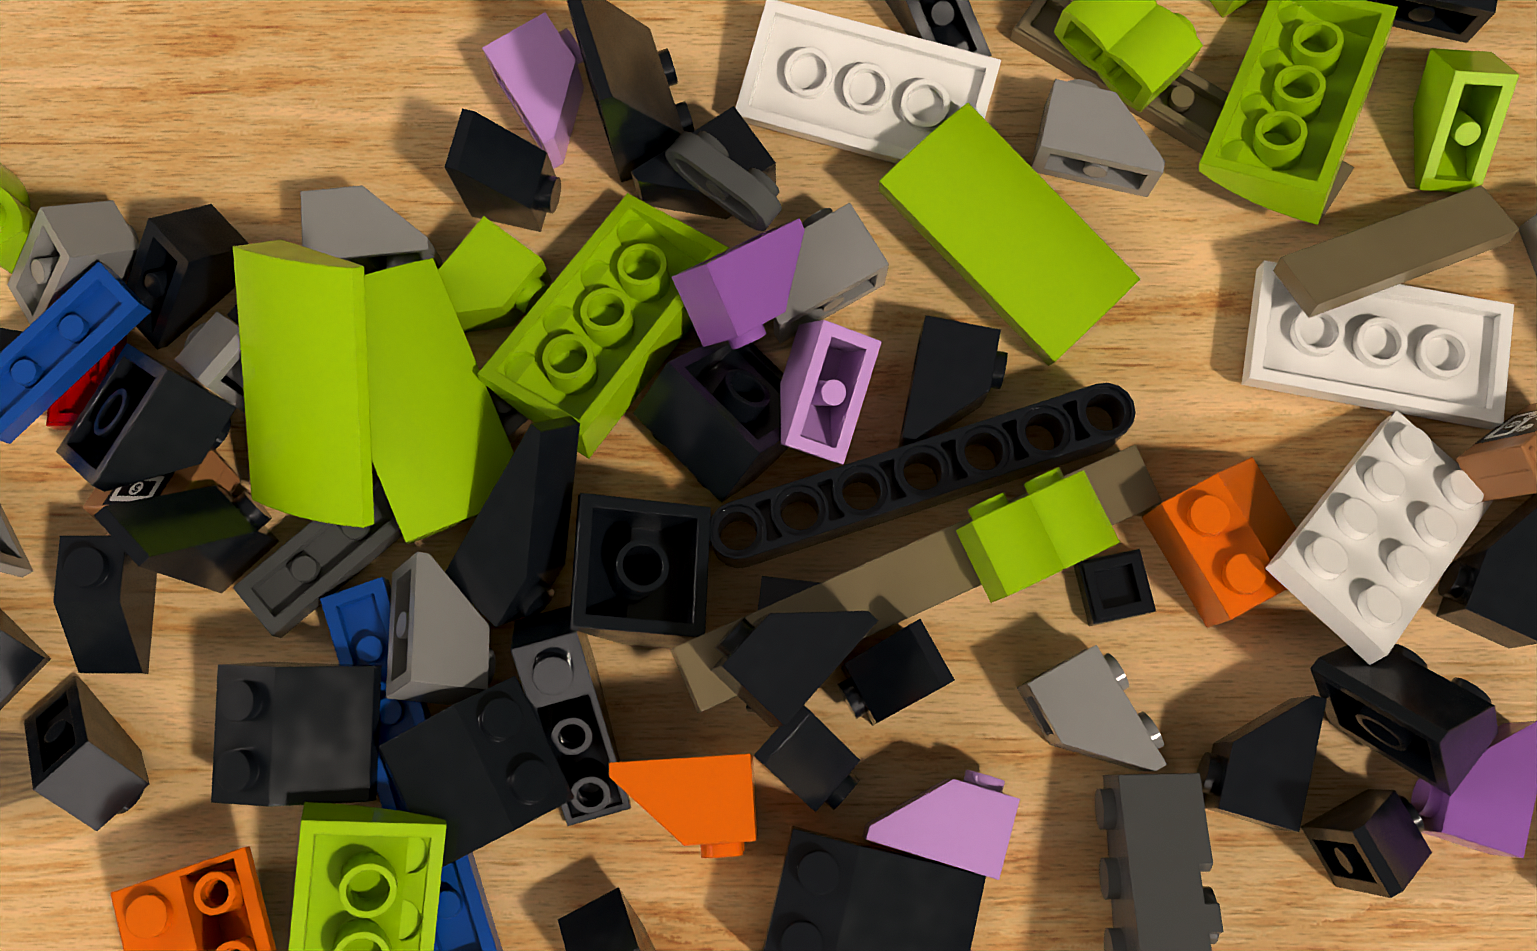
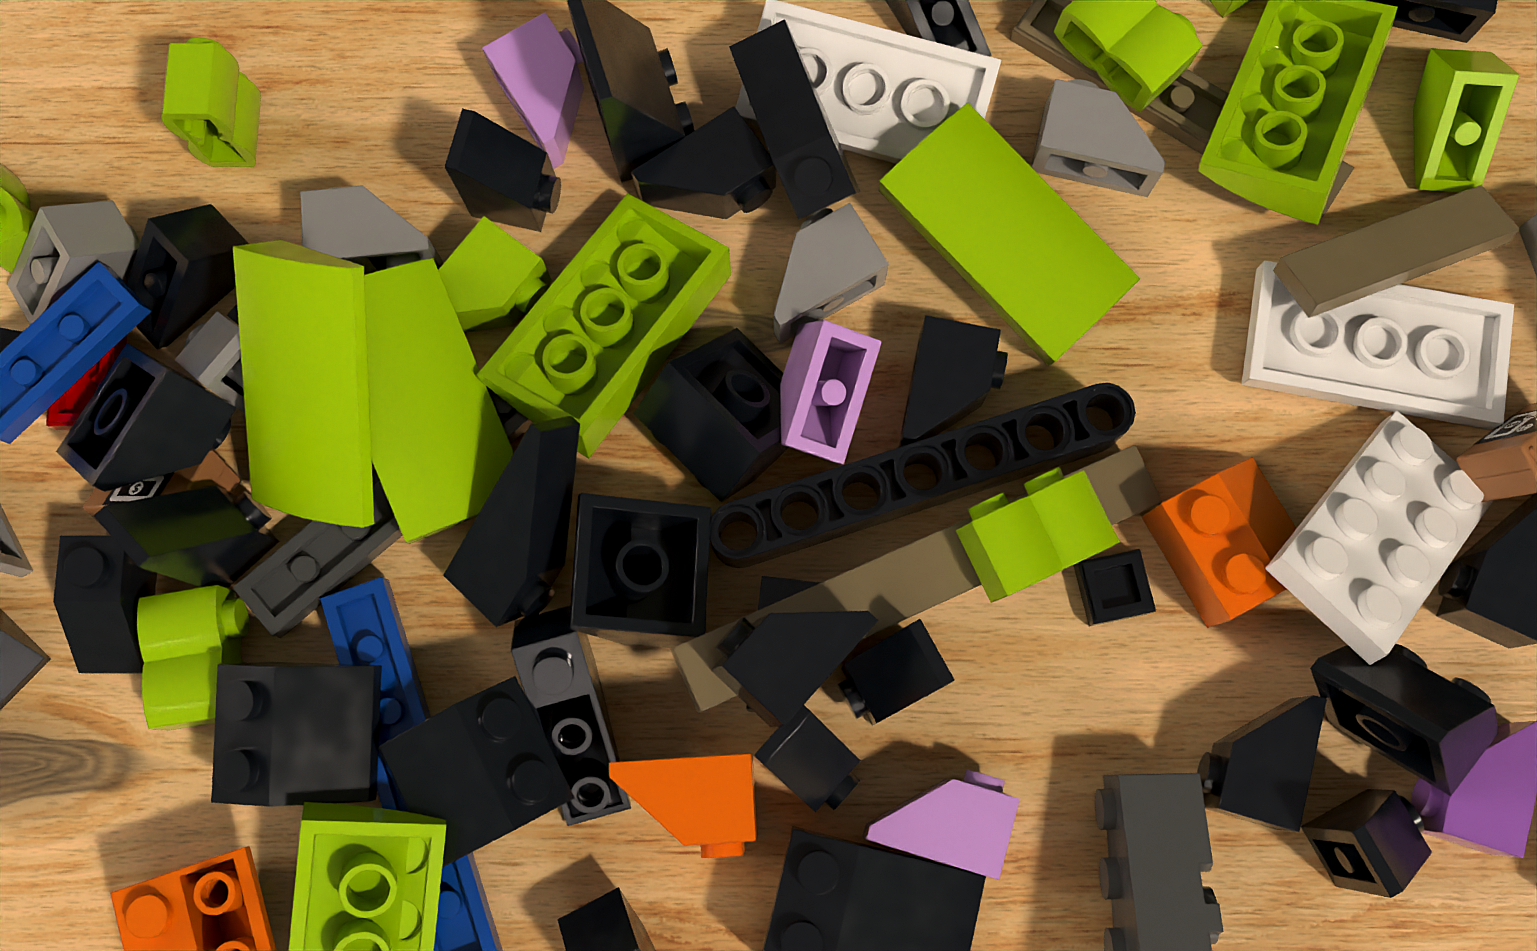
(83, 757): slope -> none
(181, 646): none -> lime brick
(211, 104): none -> lime brick
(434, 637): light grey slope -> none
(742, 193): dark grey plate -> none
(742, 286): medium lavender slope -> none
(793, 120): none -> black slope
(1088, 713): light grey slope -> none

